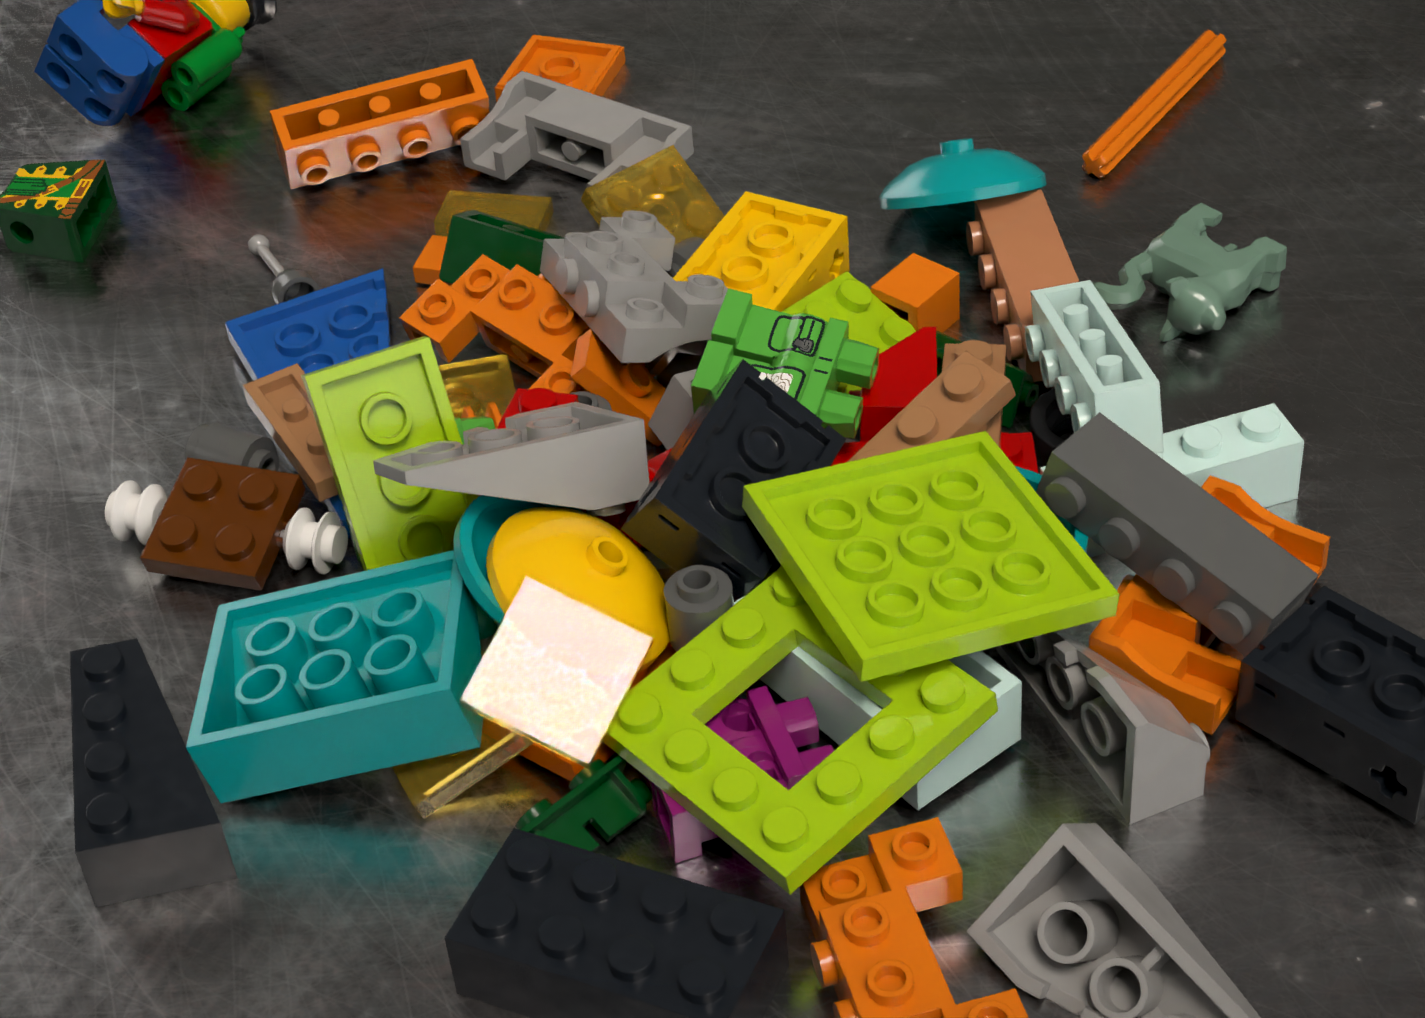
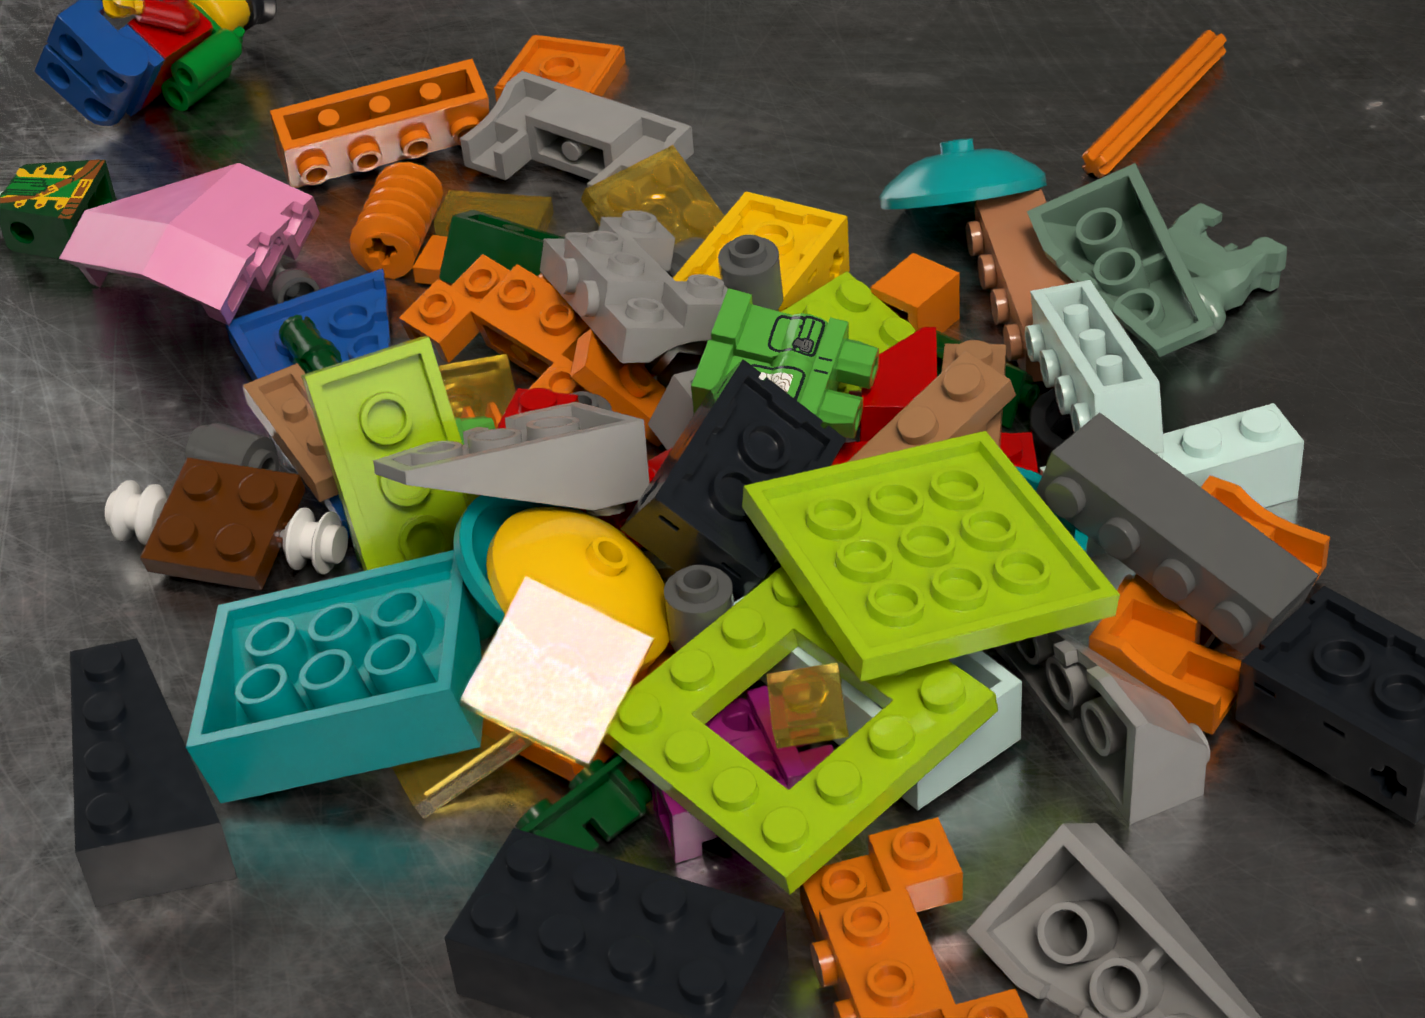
(197, 236): none -> bright pink panel
(307, 344): none -> dark green pin
(396, 219): none -> orange piece
(753, 267): none -> dark grey brick
(807, 705): none -> clear yellow plate
(1123, 246): none -> sand green wedge

